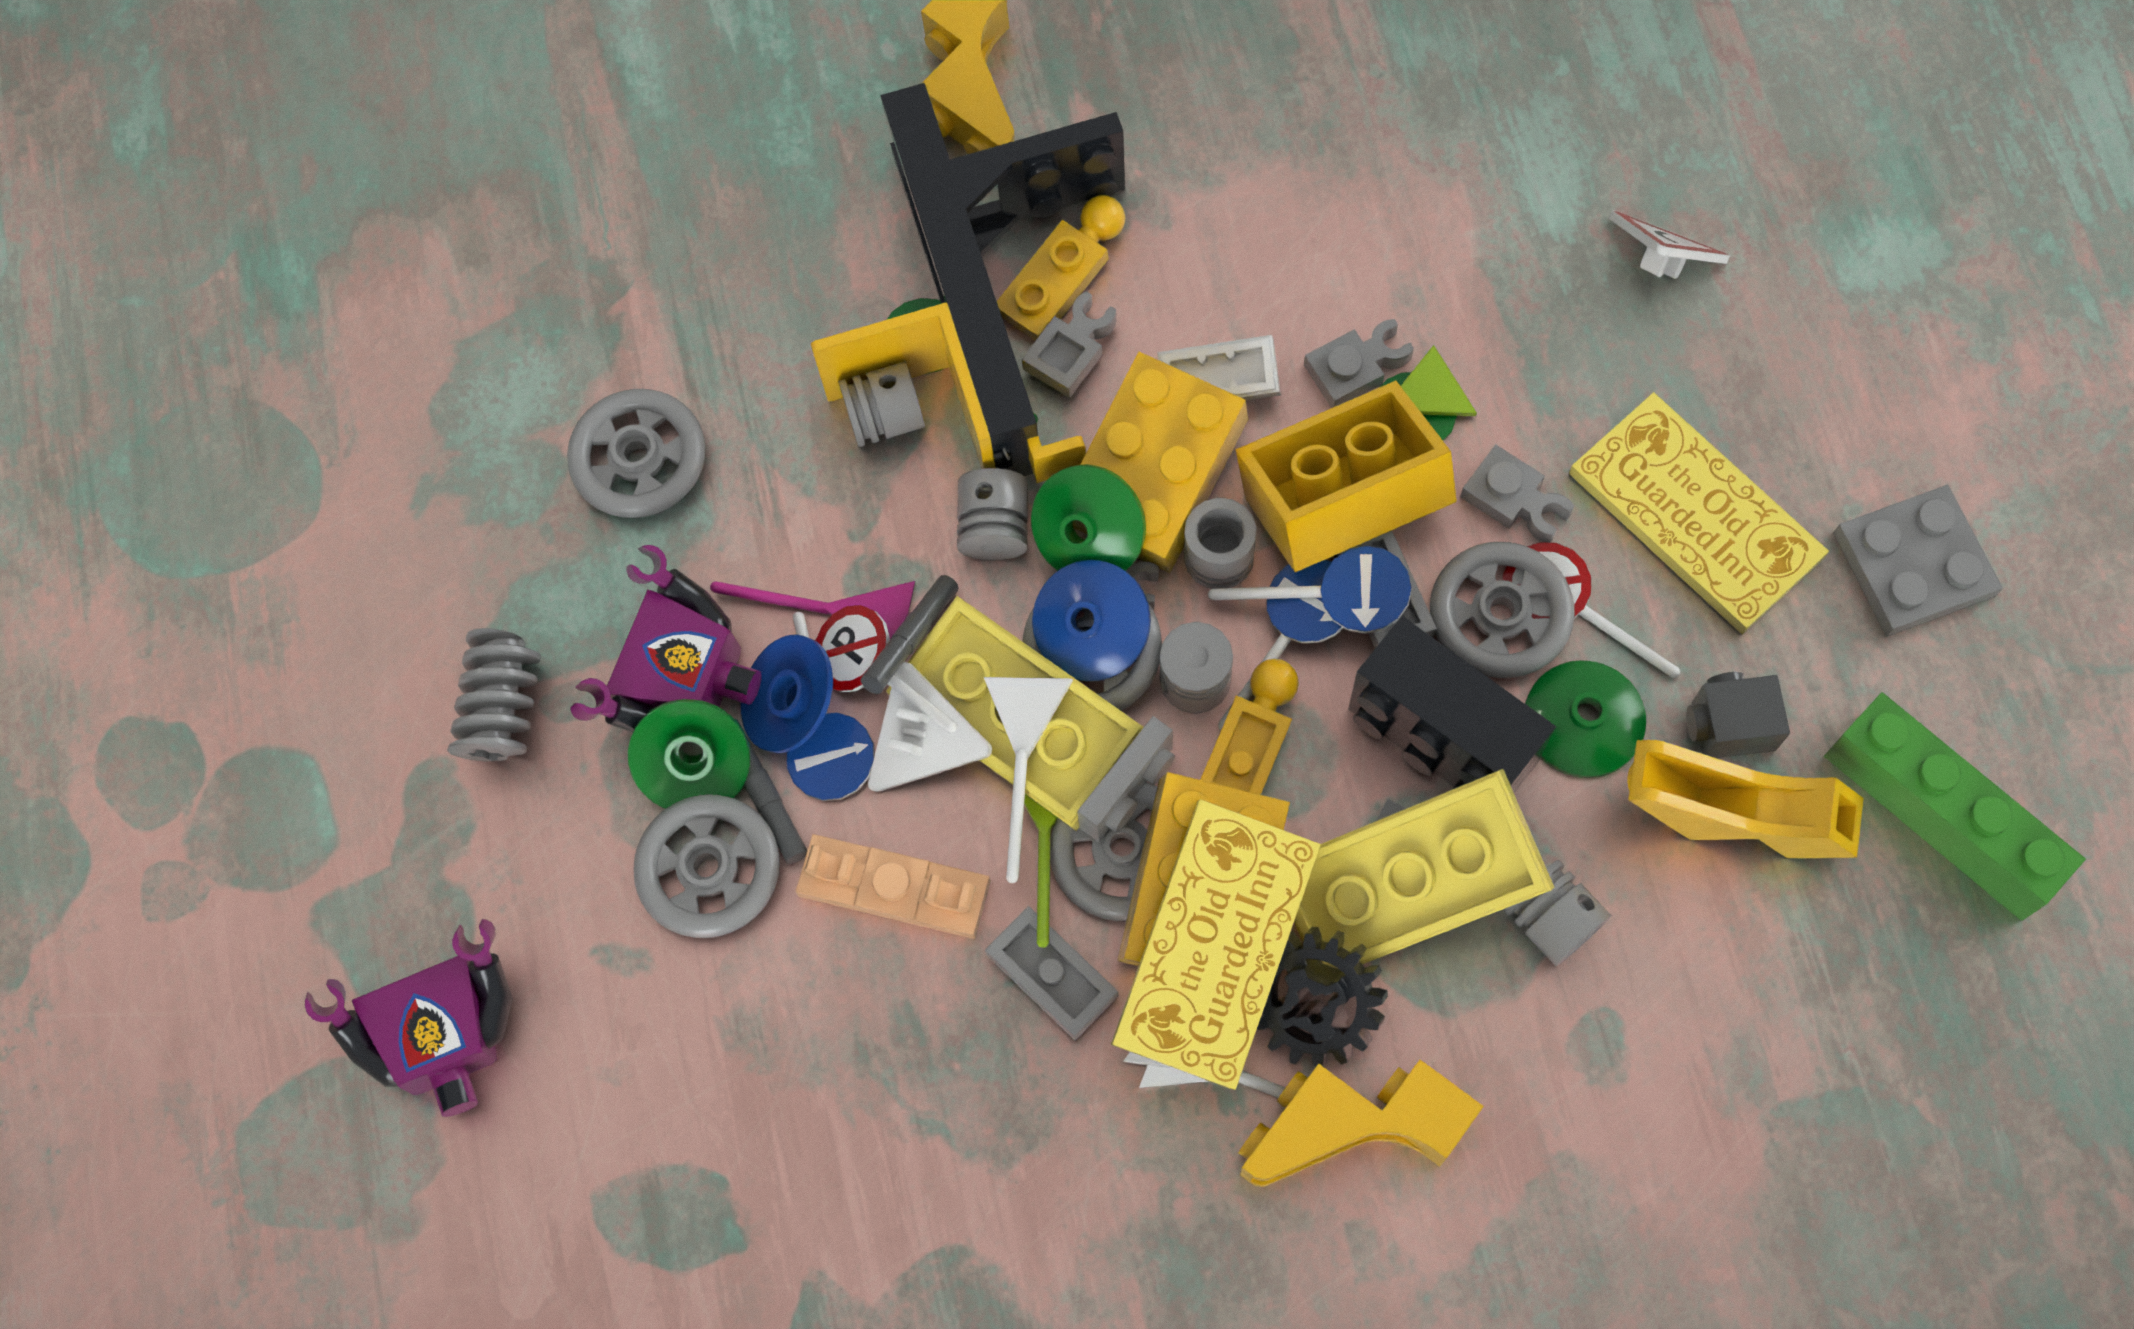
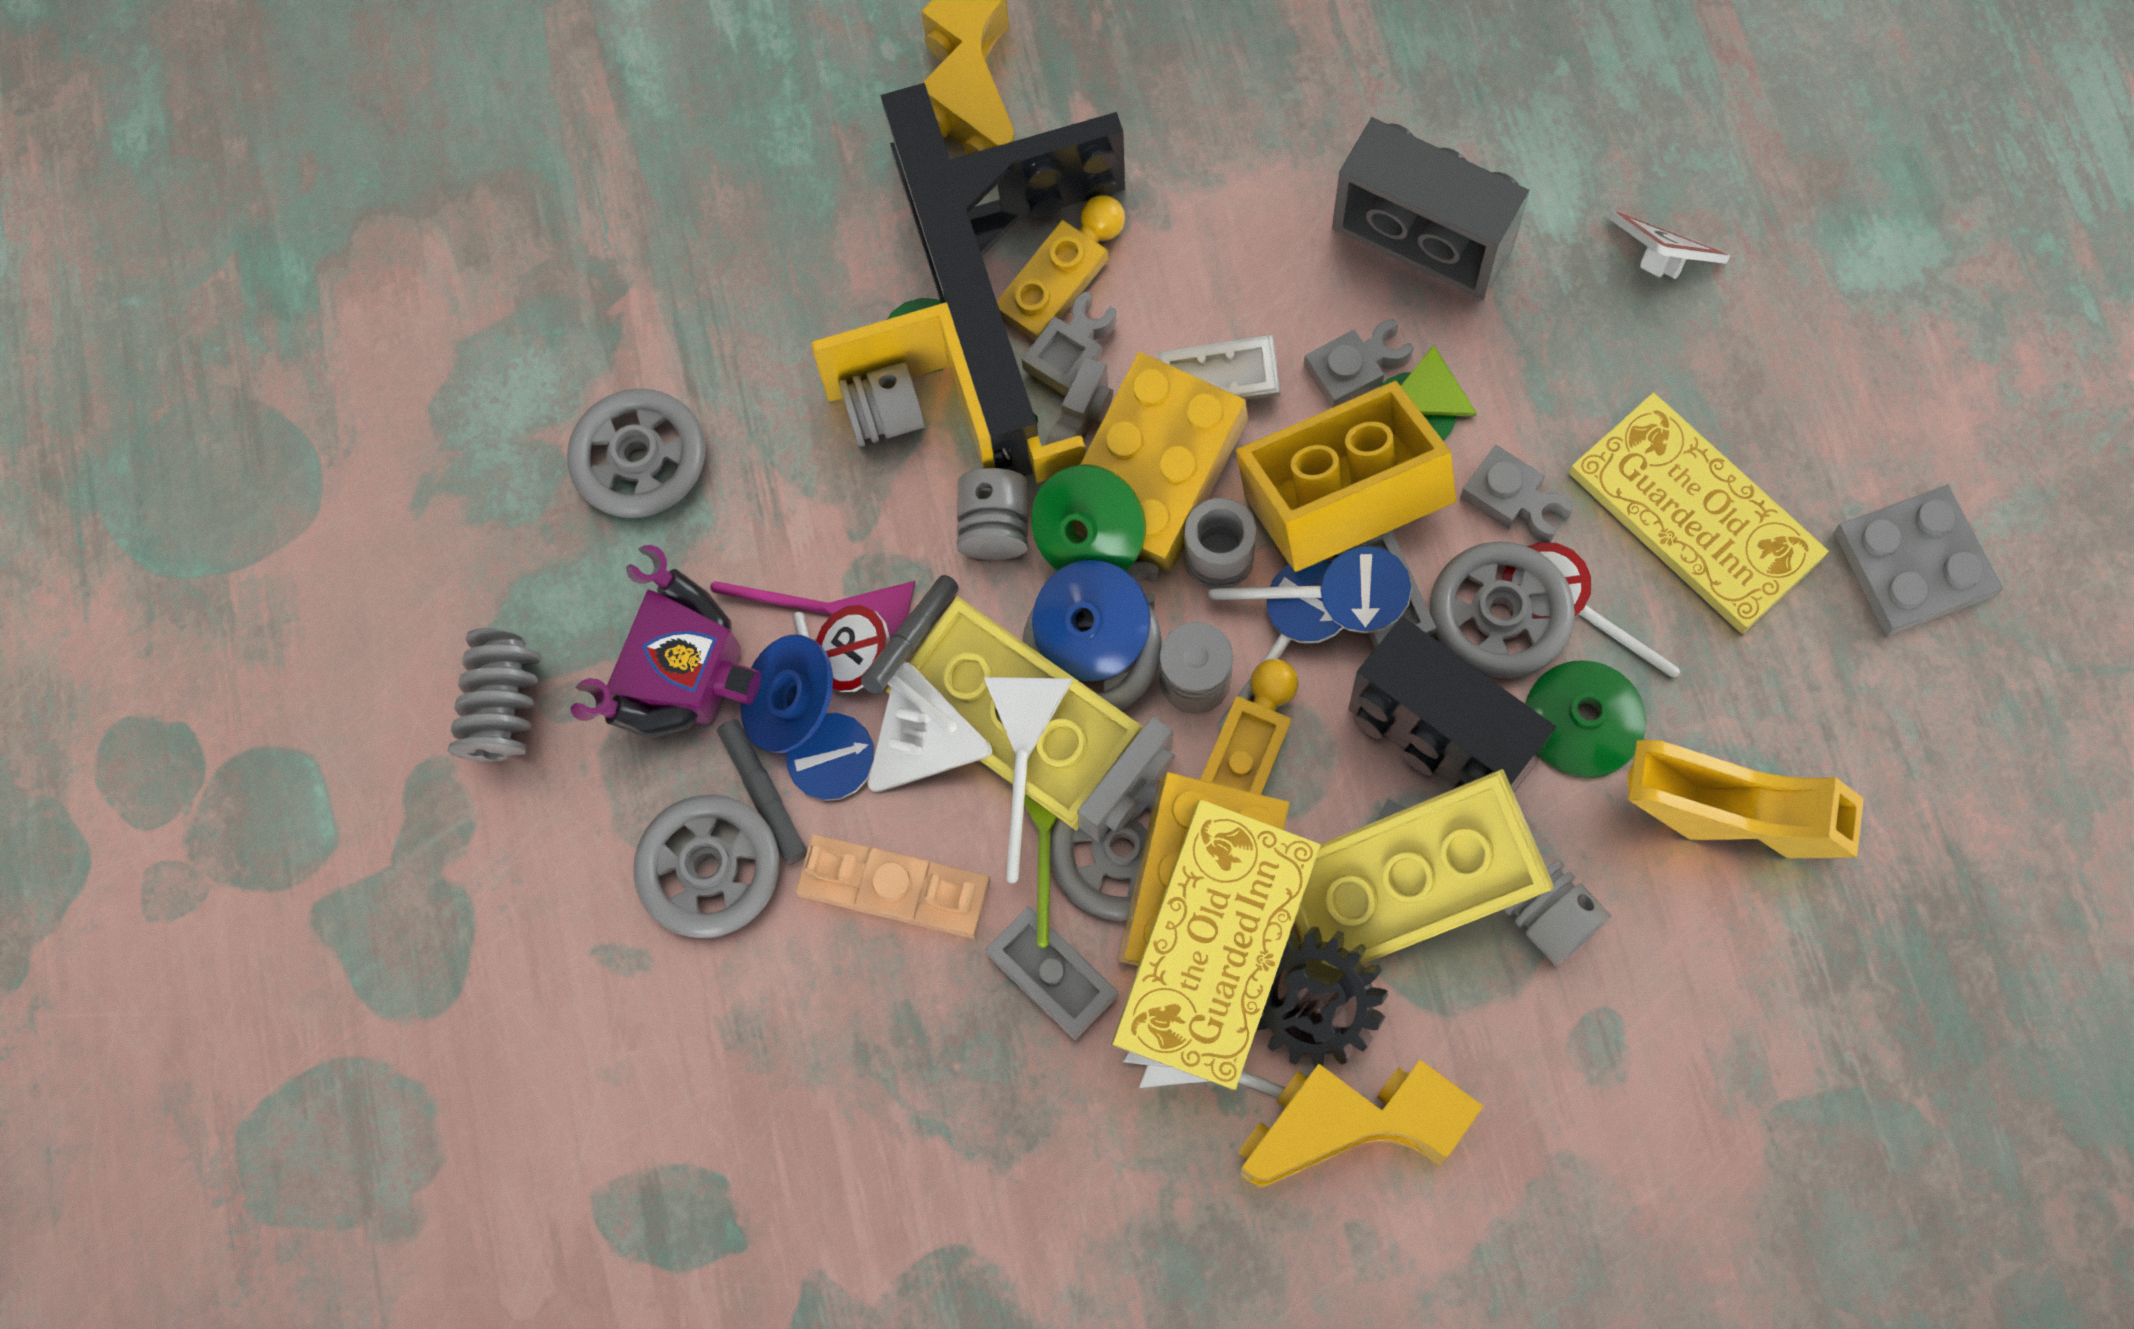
(428, 1025): torso -> none
(668, 773): green dish -> none
(1085, 401): none -> light grey plate
(1428, 207): none -> dark grey brick
(1738, 715): dark grey brick -> none
(1954, 808): bright green brick -> none

